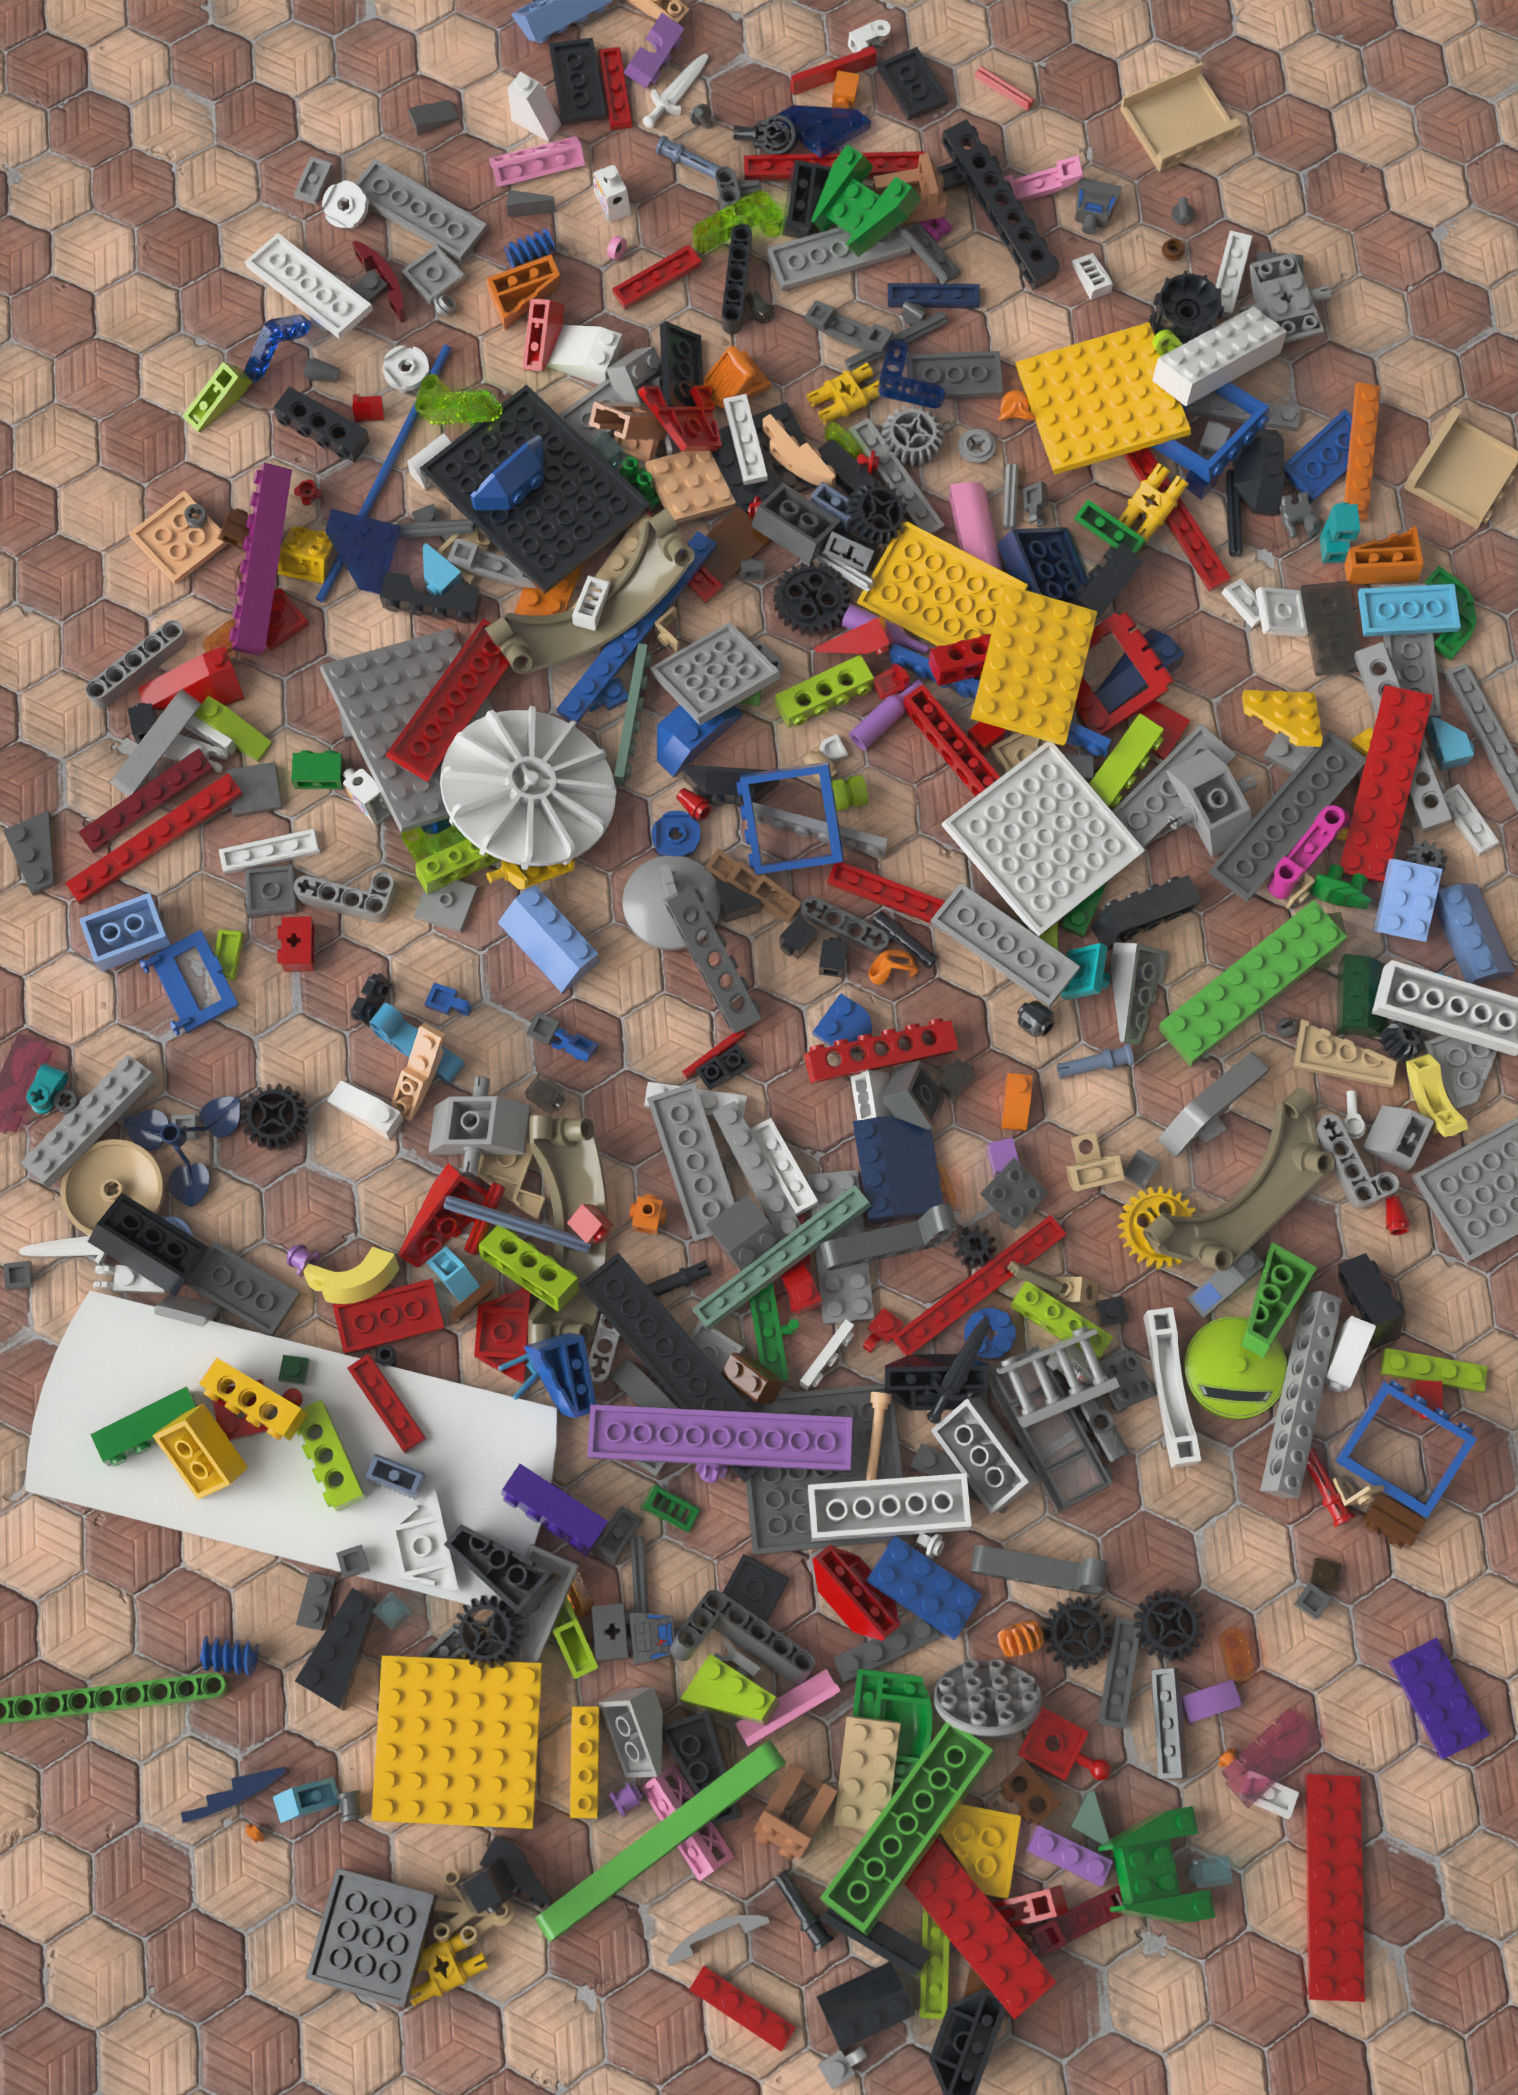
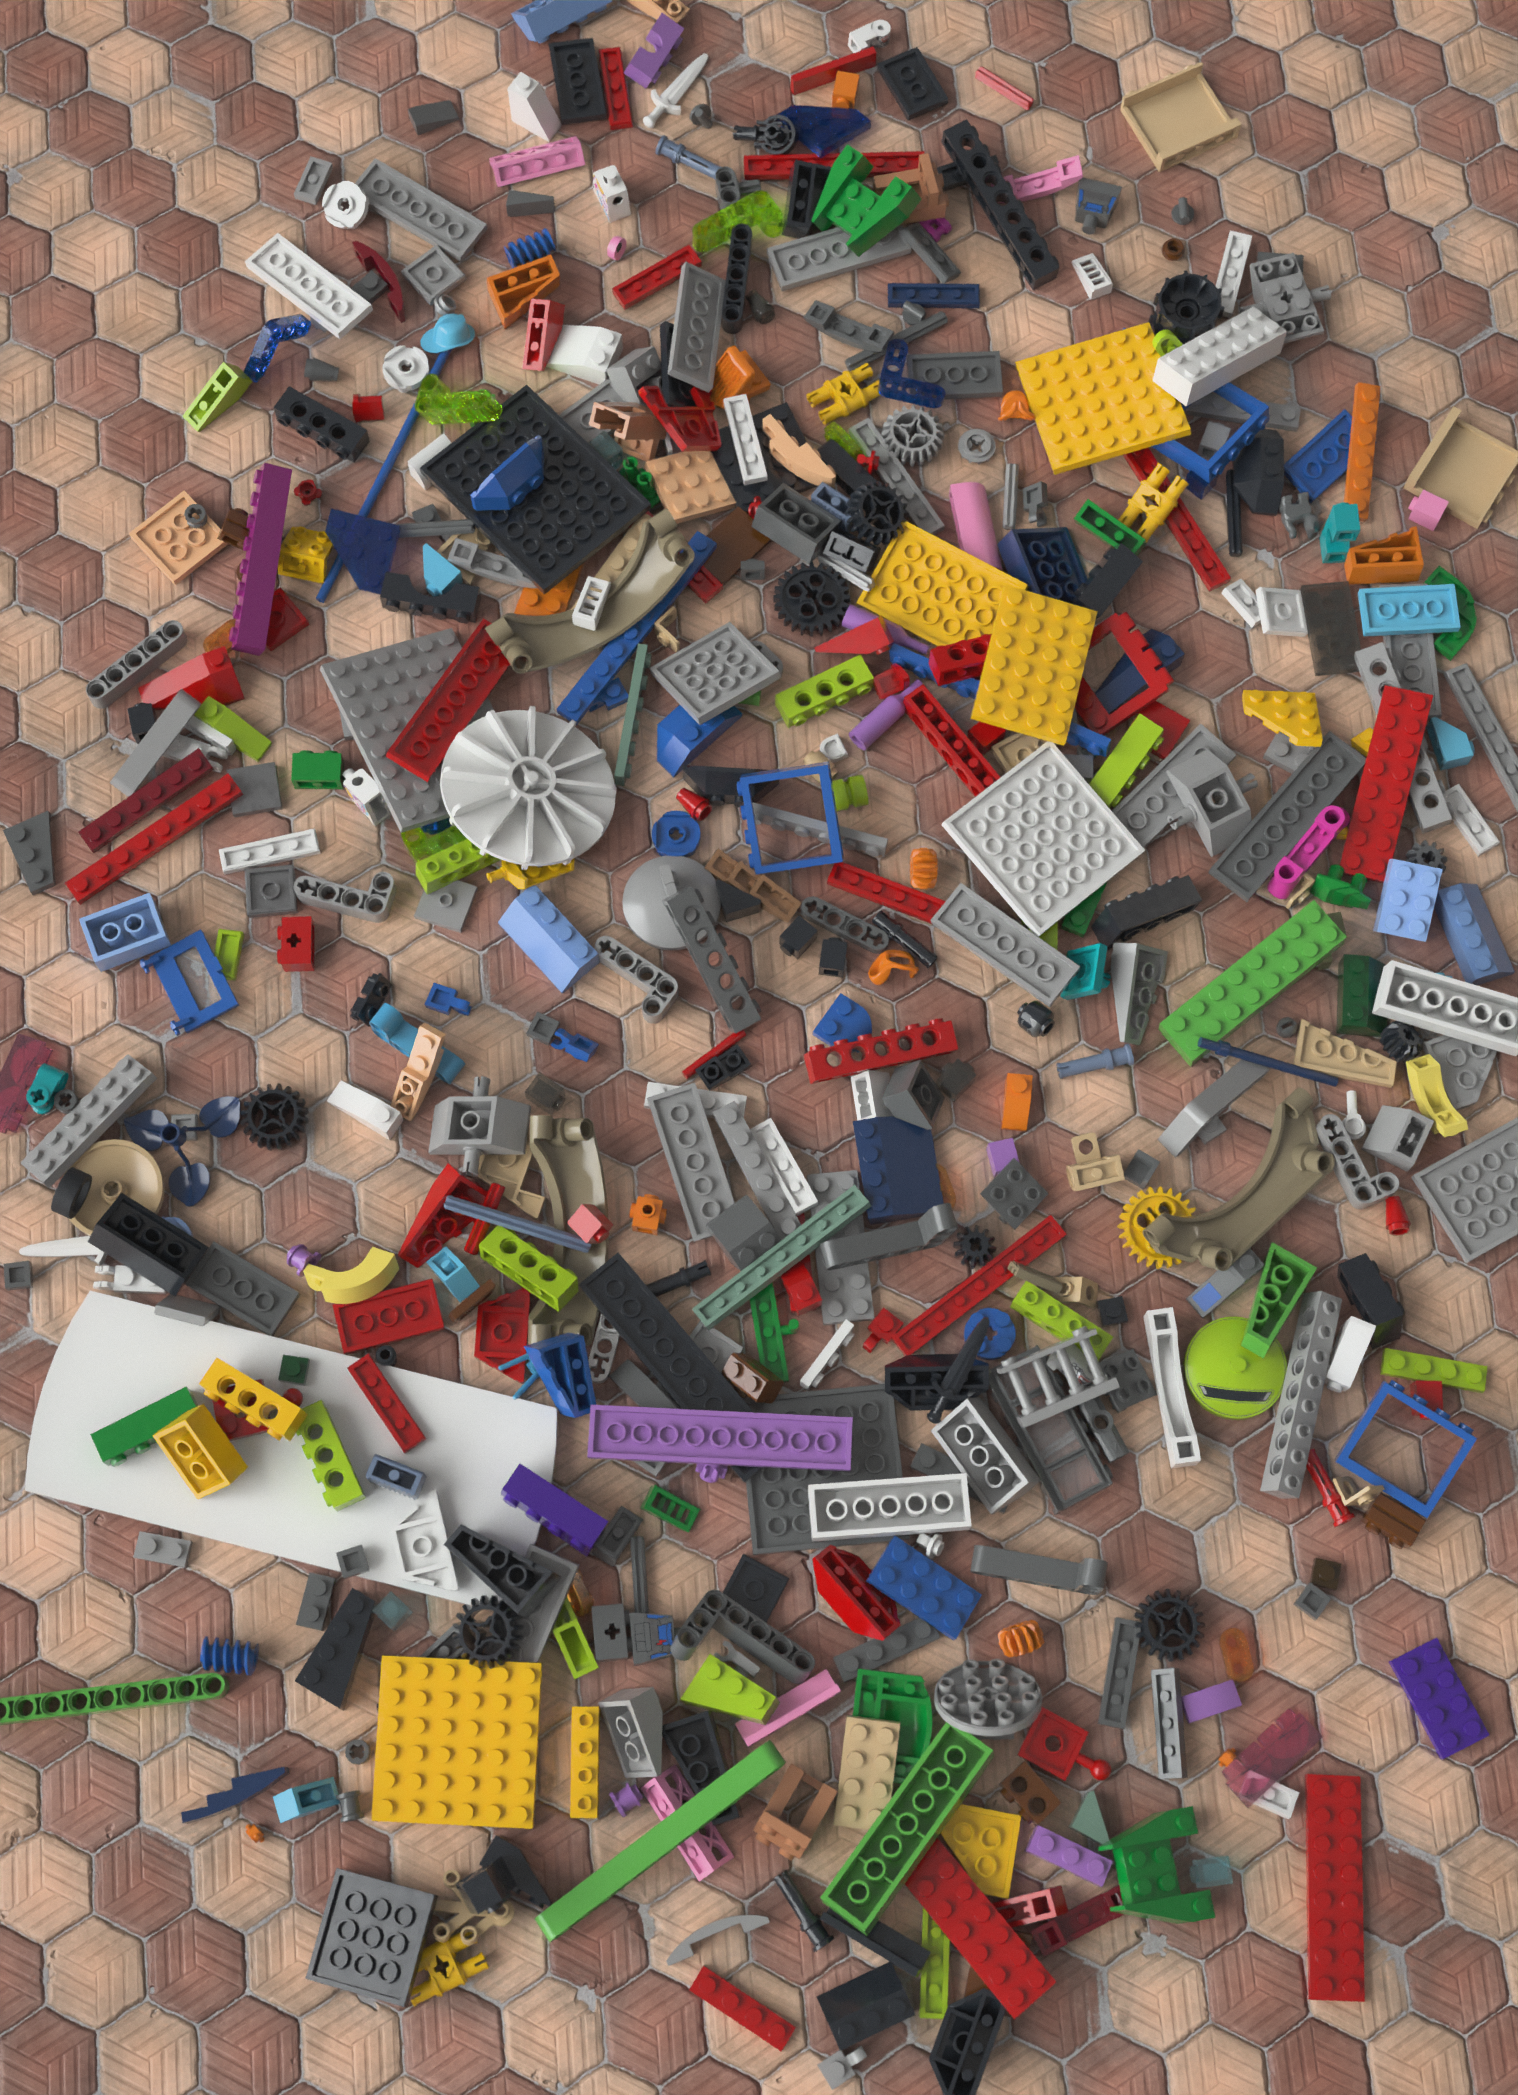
(71, 1193): none -> black tyre
(162, 1549): none -> light grey plate
(357, 1760): none -> dark grey bush
(448, 333): none -> medium azure piece
(633, 974): none -> light grey beam
(696, 327): none -> light grey plate
(880, 1403): light nougat piece -> none
(923, 868): none -> orange gear
(1083, 1644): black gear -> none
(1225, 1049): none -> dark blue bar
(1427, 509): none -> bright pink brick

